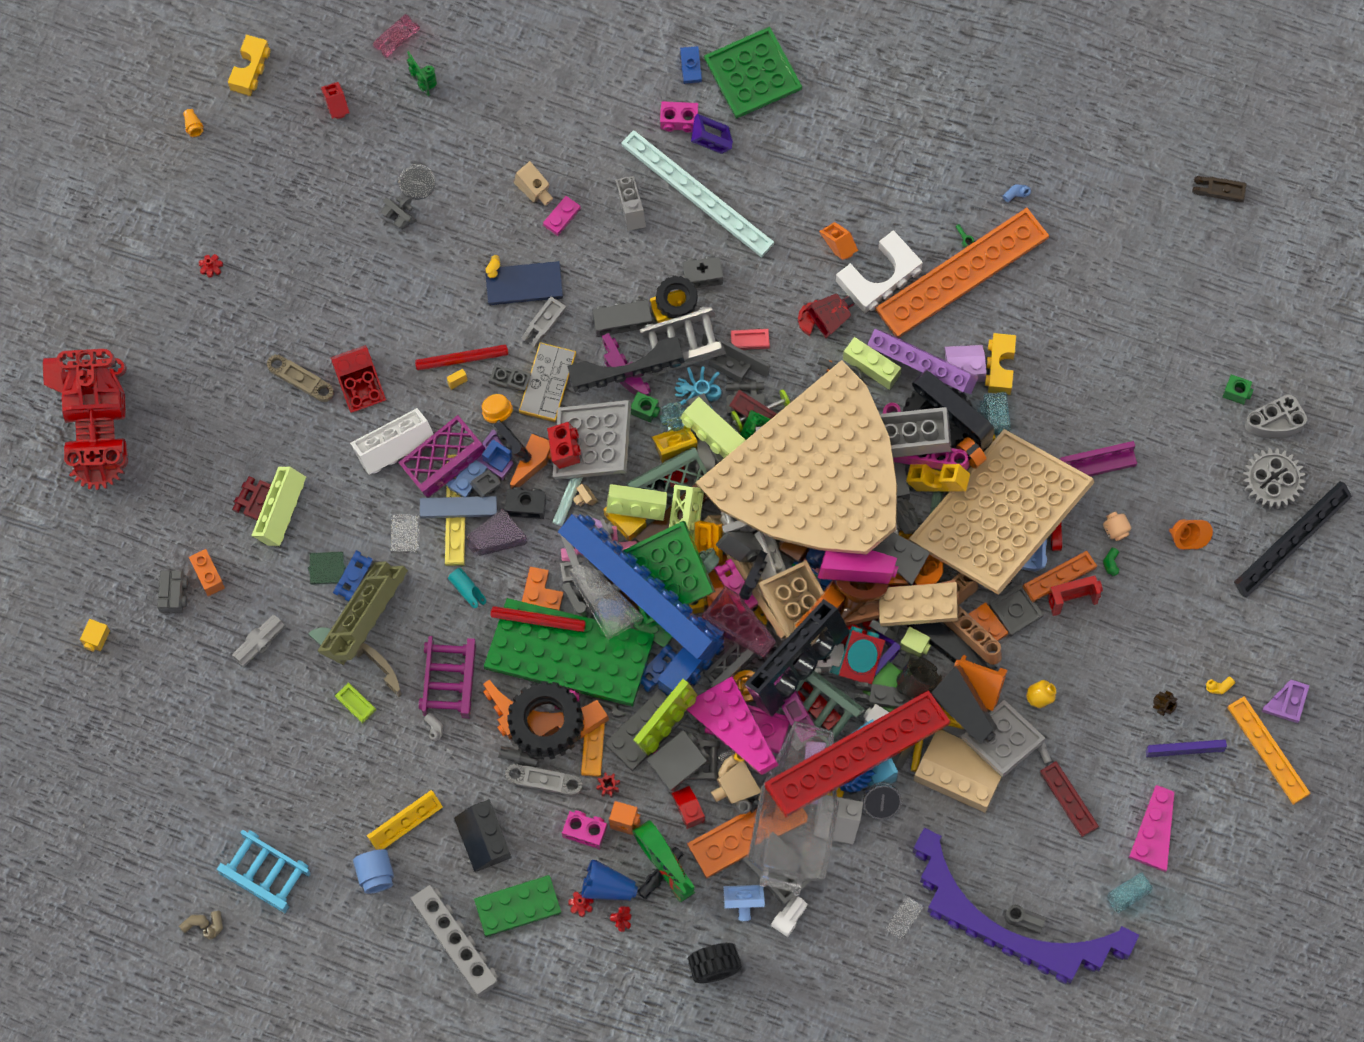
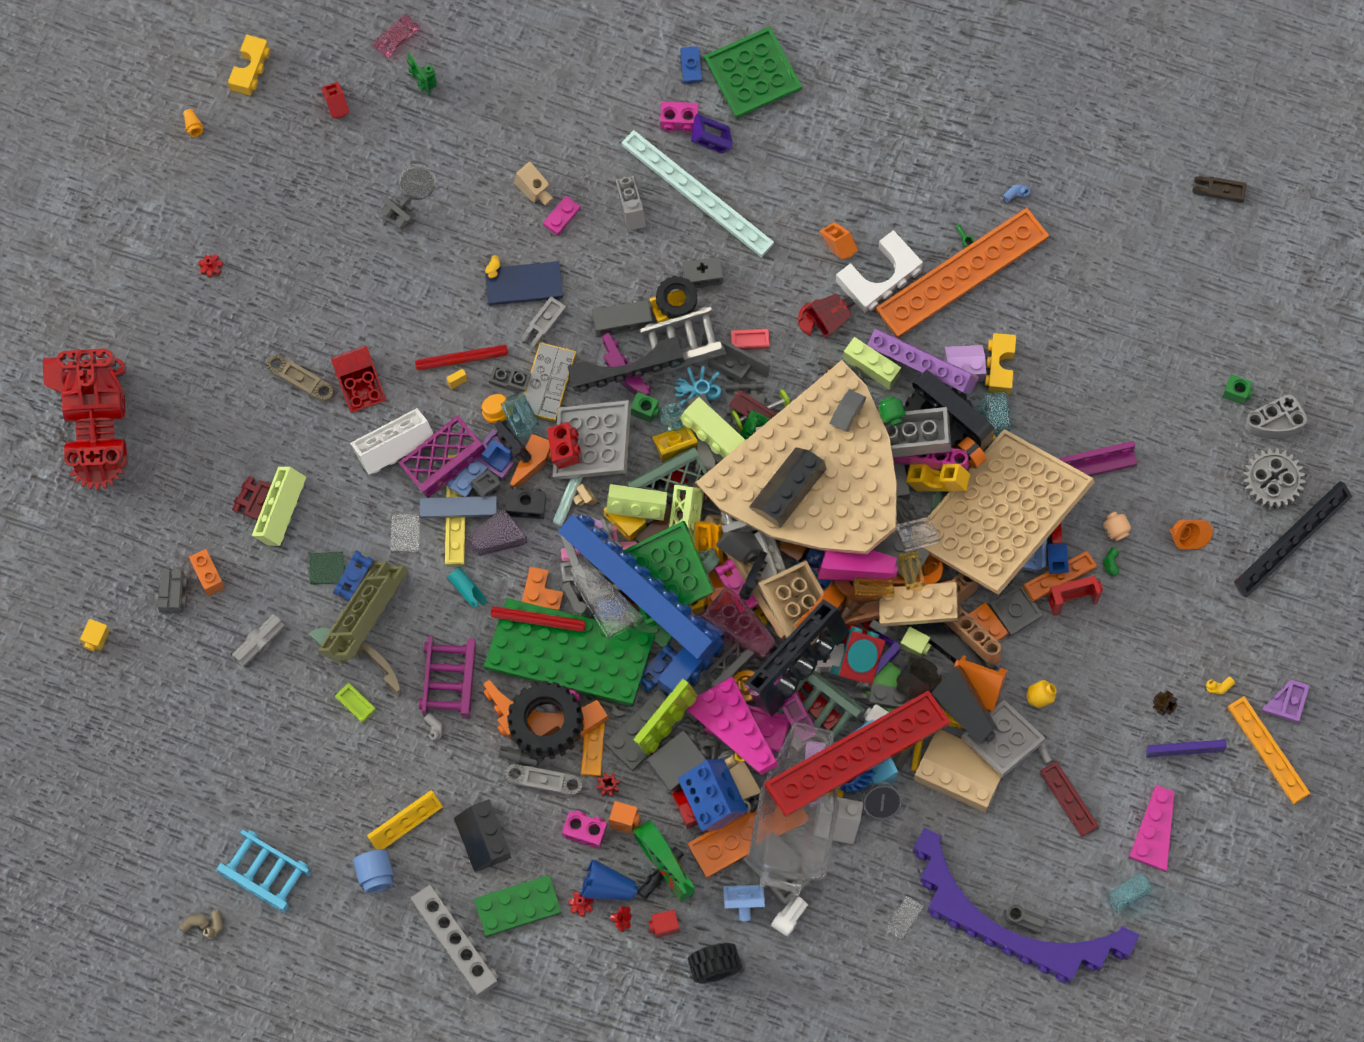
(520, 414): none -> clear light blue brick
(664, 923): none -> red brick
(712, 794): none -> blue piece
(788, 486): none -> black slope
(847, 409): none -> dark grey slope
(873, 587): none -> clear yellow tile
(891, 410): none -> green head
(909, 556): none -> clear yellow tile
(917, 533): none -> clear plate
(1058, 558): none -> blue brick

